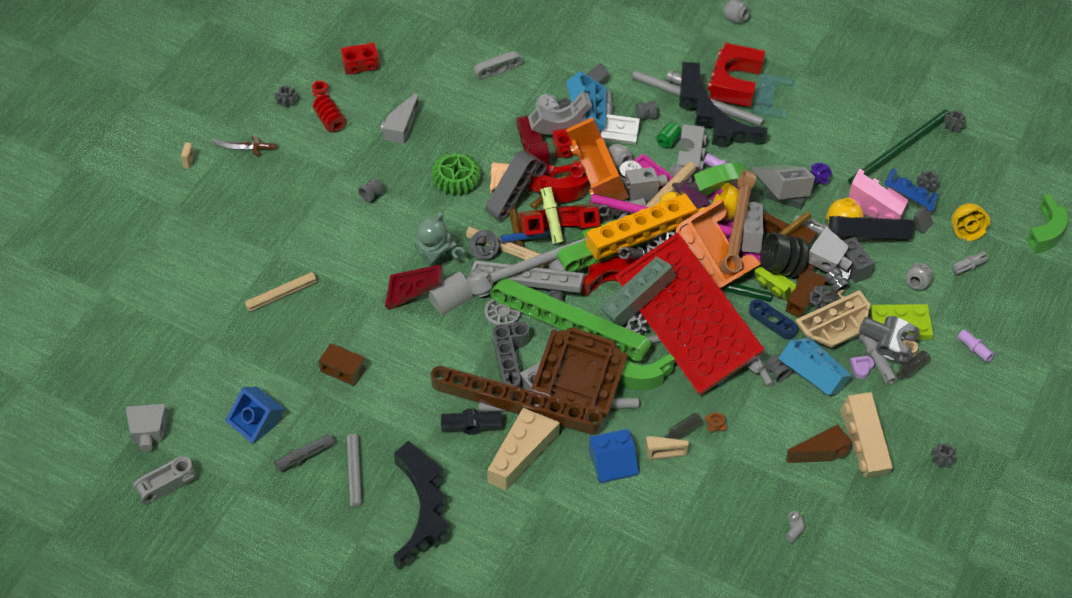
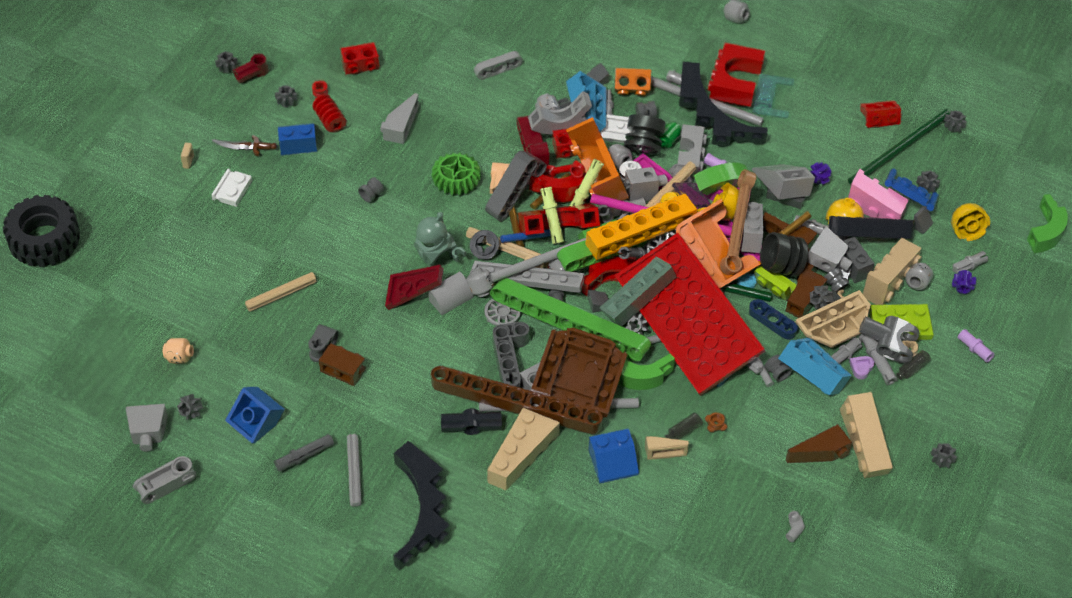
(37, 213): none -> black tyre
(178, 350): none -> light nougat head
(189, 406): none -> dark grey gear
(226, 62): none -> dark grey gear
(232, 187): none -> white plate
(256, 67): none -> dark red piece
(297, 139): none -> blue slope
(321, 340): none -> dark grey piece
(583, 192): none -> yellowish green pin
(596, 299): none -> dark grey slope
(632, 76): none -> orange brick
(645, 130): none -> pearl dark grey wheel
(747, 280): none -> medium azure tile
(847, 350): none -> light grey axle
(881, 113): none -> red bracket
(891, 272): none -> tan wedge
(964, 281): none -> dark purple gear

